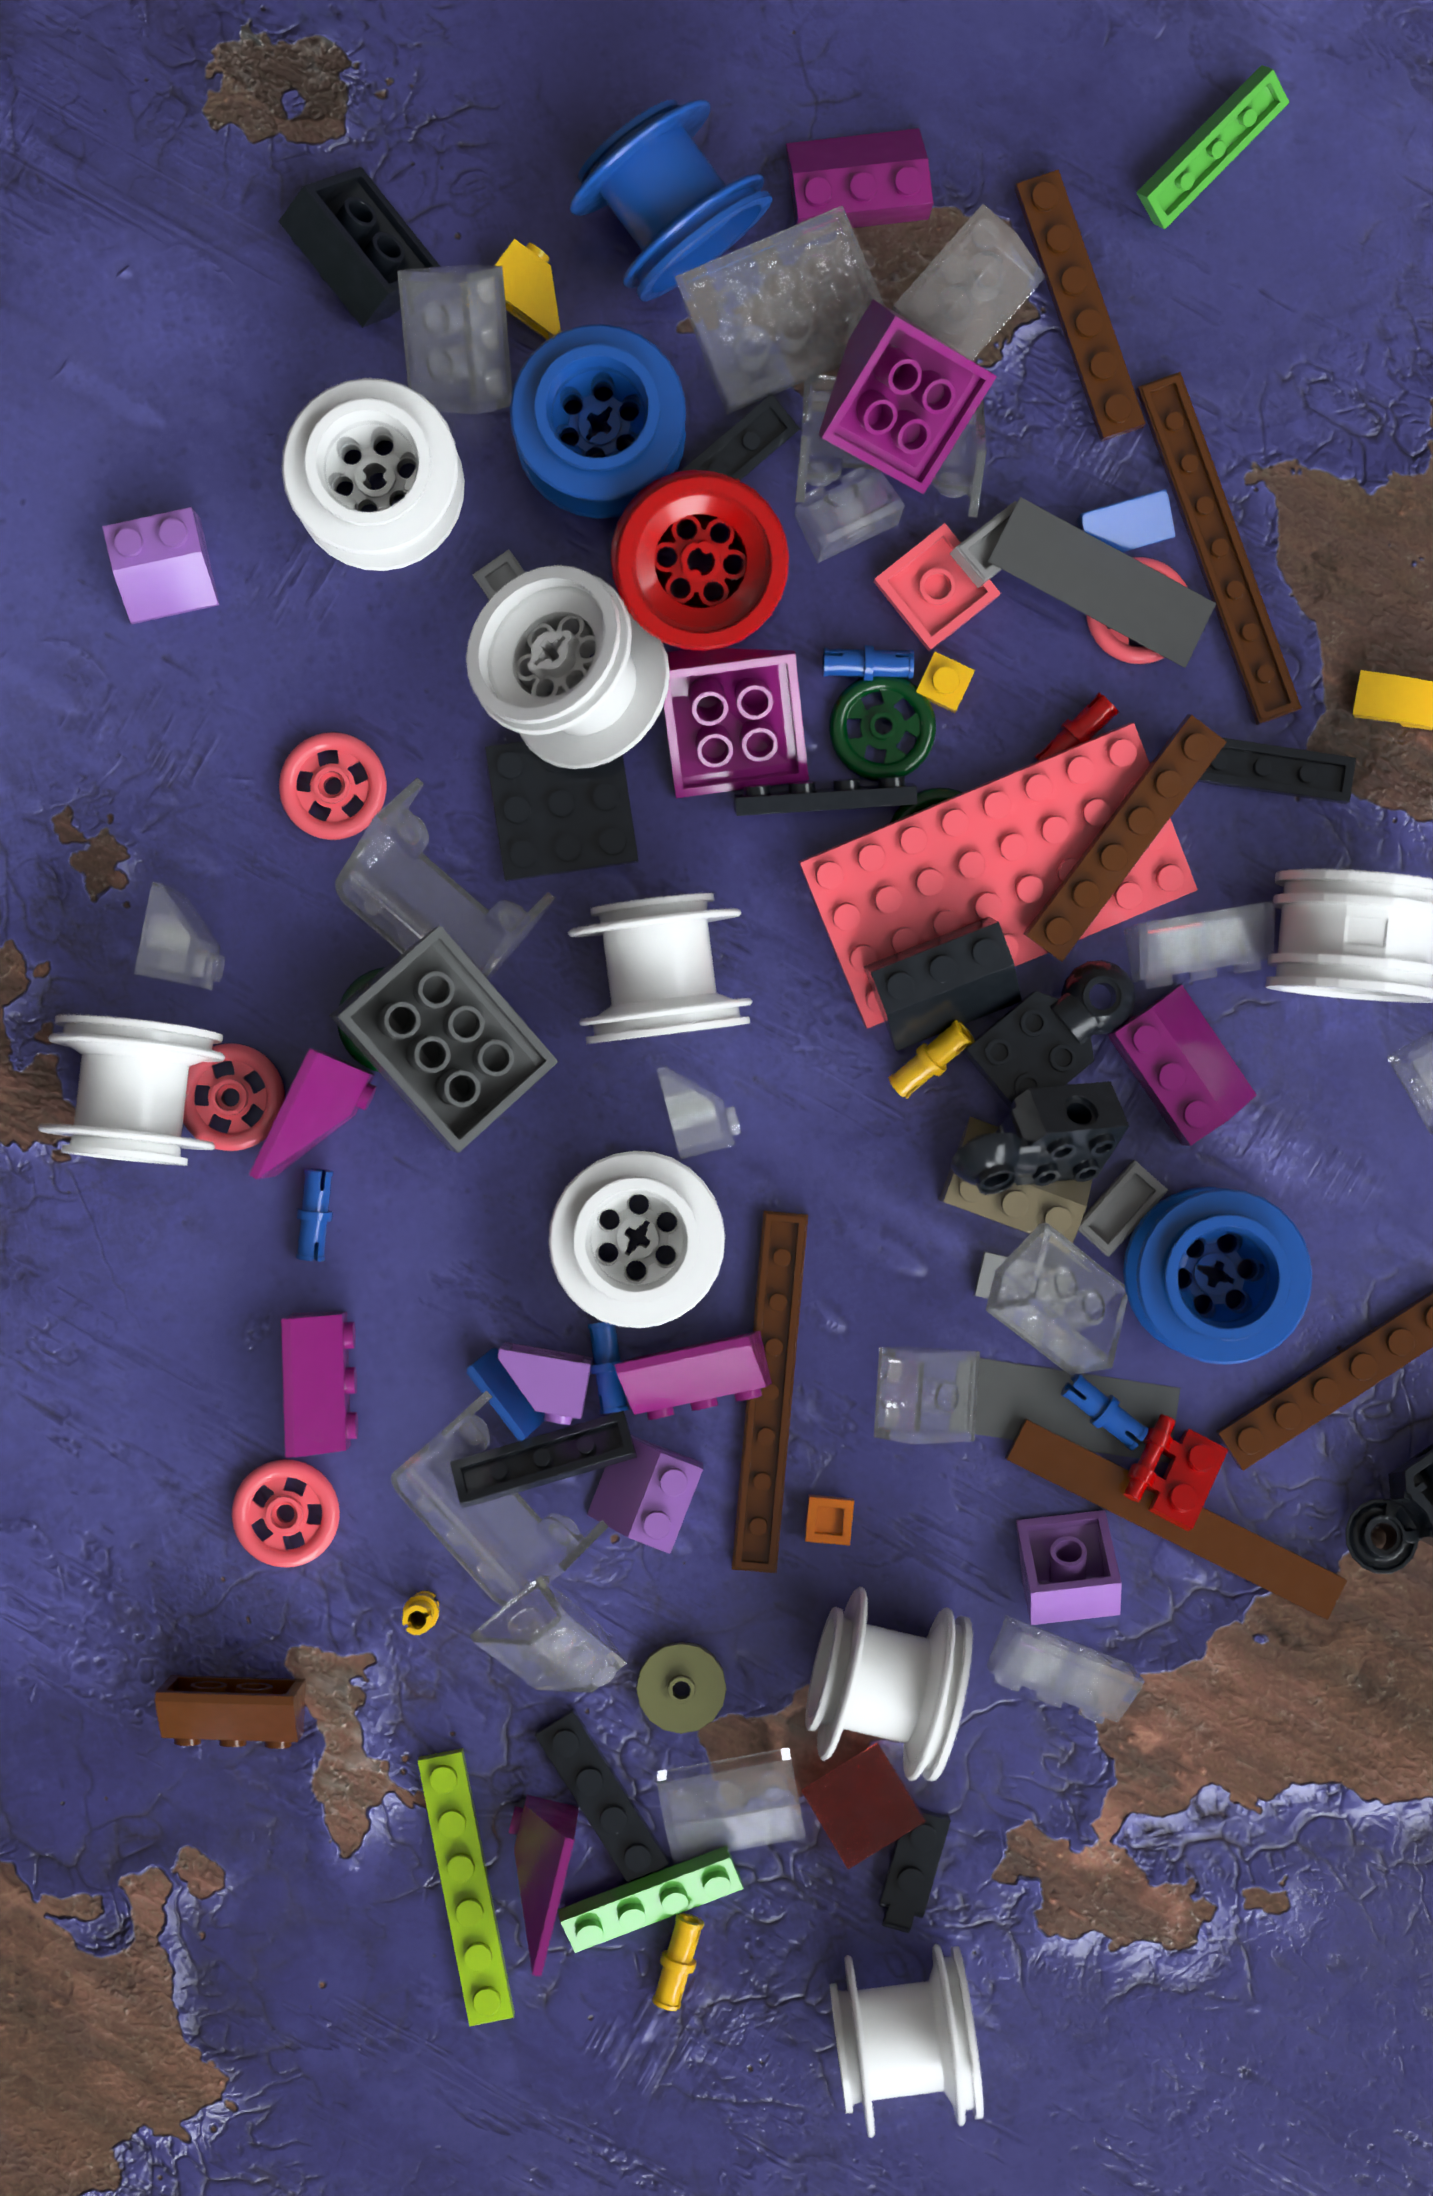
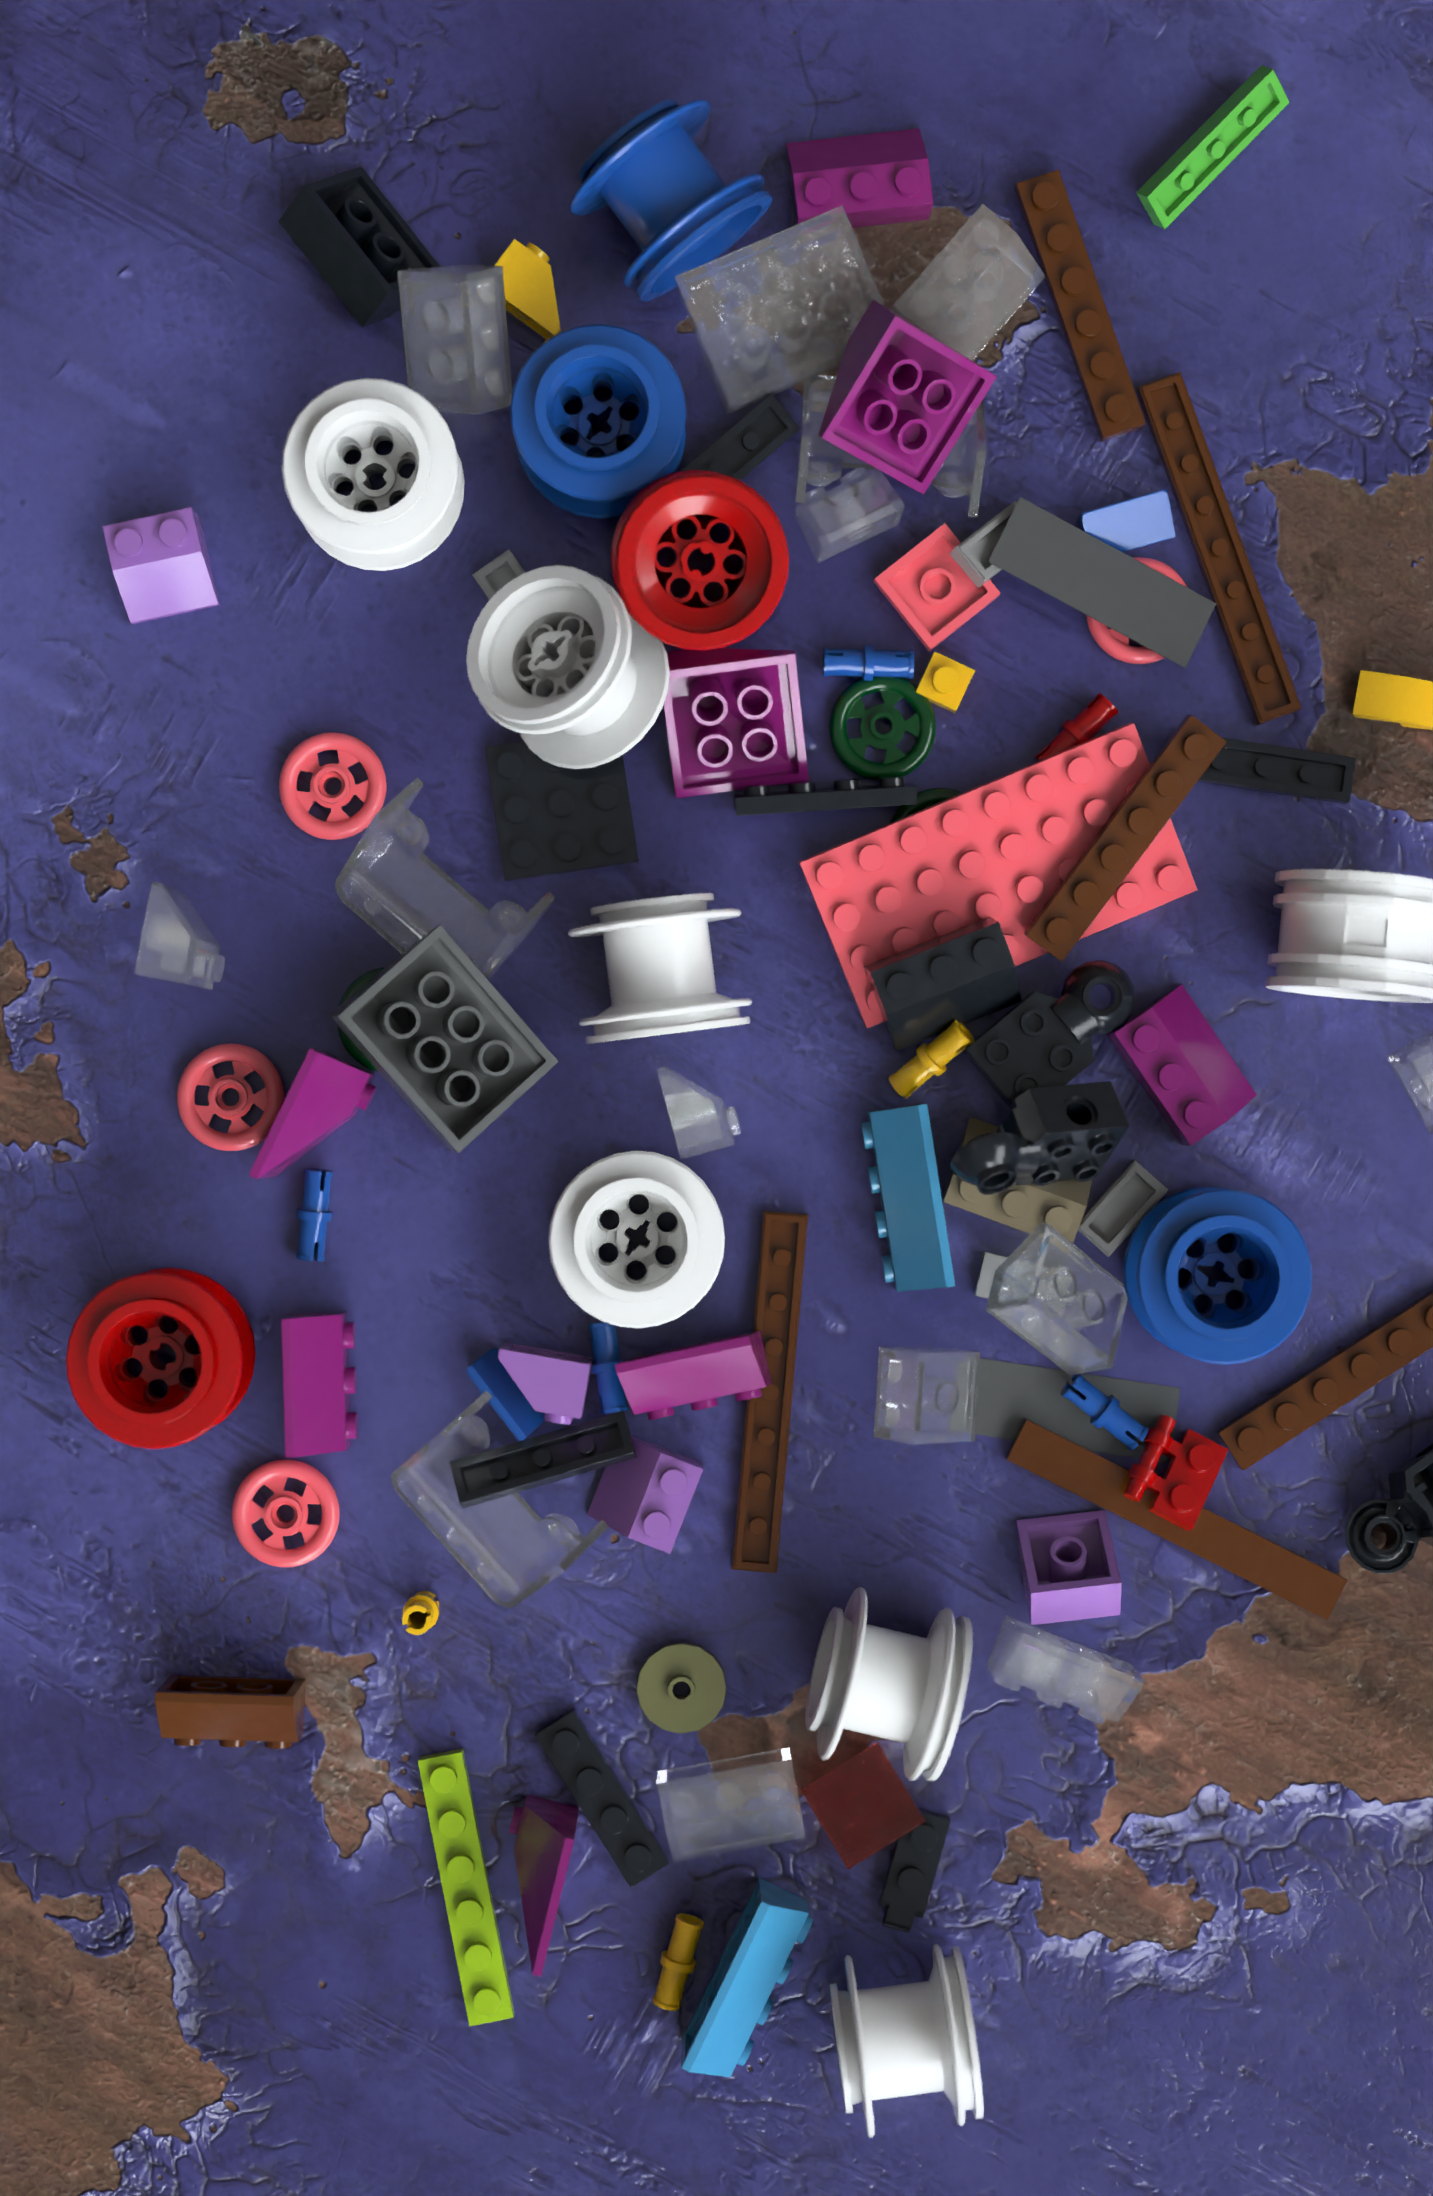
(124, 1403): none -> red wheel
(132, 1087): white wheel -> none
(550, 1641): clear slope -> none
(650, 1899): plate -> none
(744, 1980): none -> dark azure slope
(829, 1520): orange plate -> none
(909, 1198): none -> dark azure slope
(1201, 944): clear slope -> none

